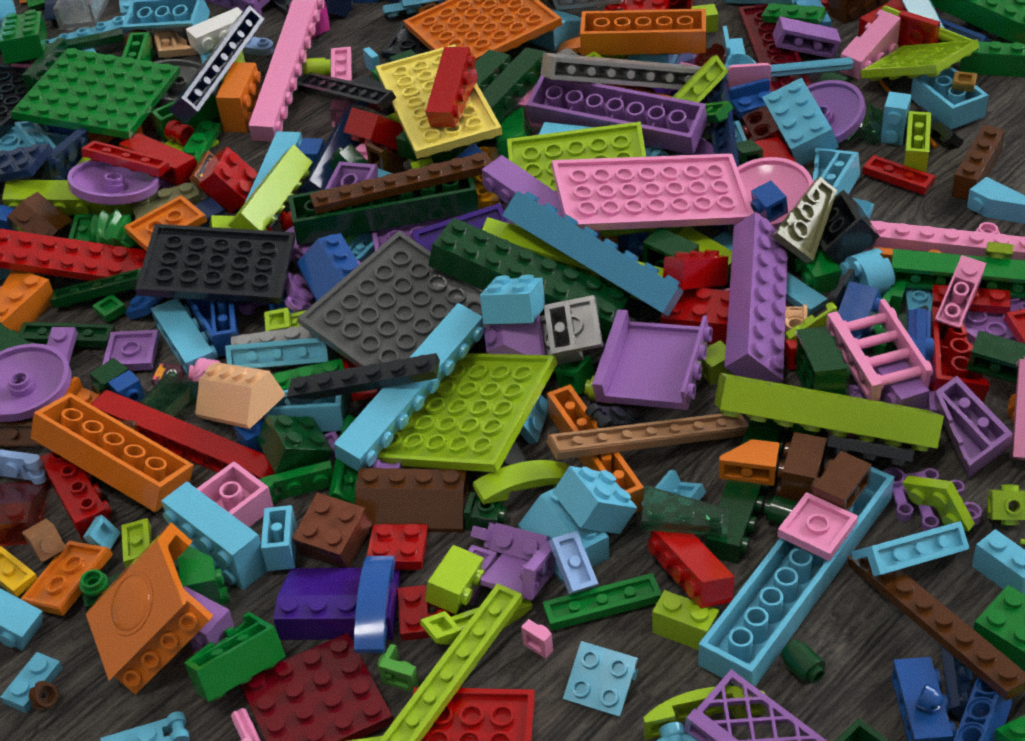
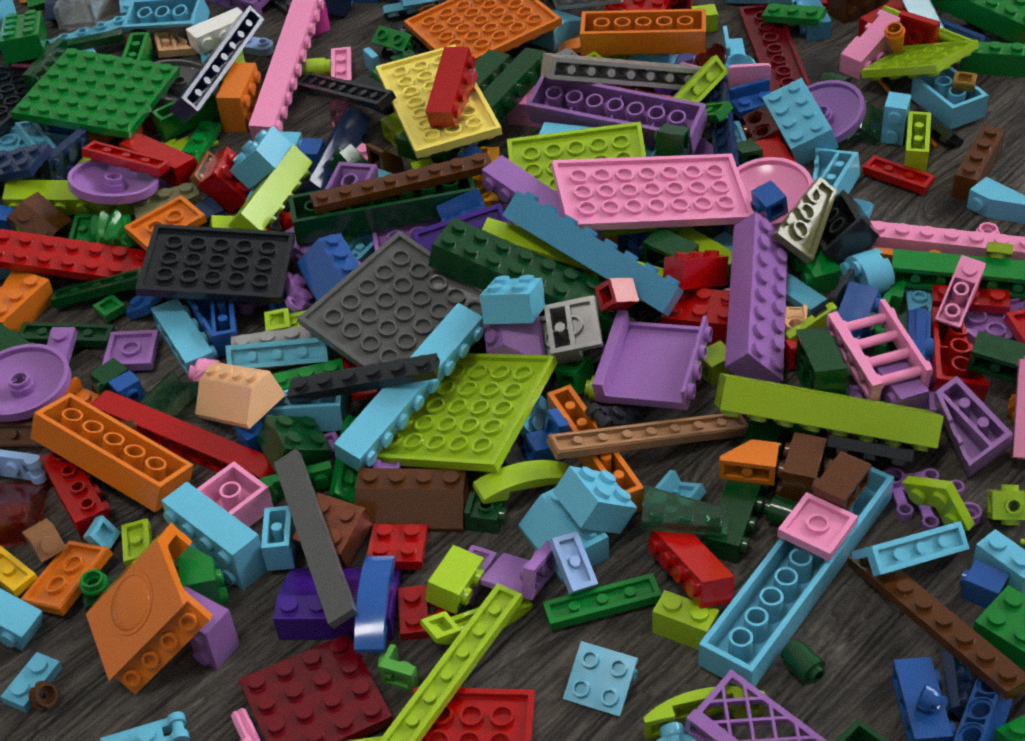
(163, 369): clear pink tile -> none
(178, 132): red wheel -> none
(235, 658): green wedge -> none
(260, 156): none -> medium azure brick
(315, 539): none -> dark grey tile
(373, 129): red brick -> none
(392, 39): none -> green hinge
(461, 205): none -> blue bracket
(510, 540): medium lavender hinge -> none
(513, 125): green brick -> none
(534, 443): none -> blue brick
(537, 638): bright pink plate -> none
(616, 294): none -> red brick
(672, 140): none -> dark green brick
(806, 37): medium lavender brick -> none
(811, 67): medium azure axle -> none
(895, 36): none -> orange cone
(982, 583): none -> blue brick

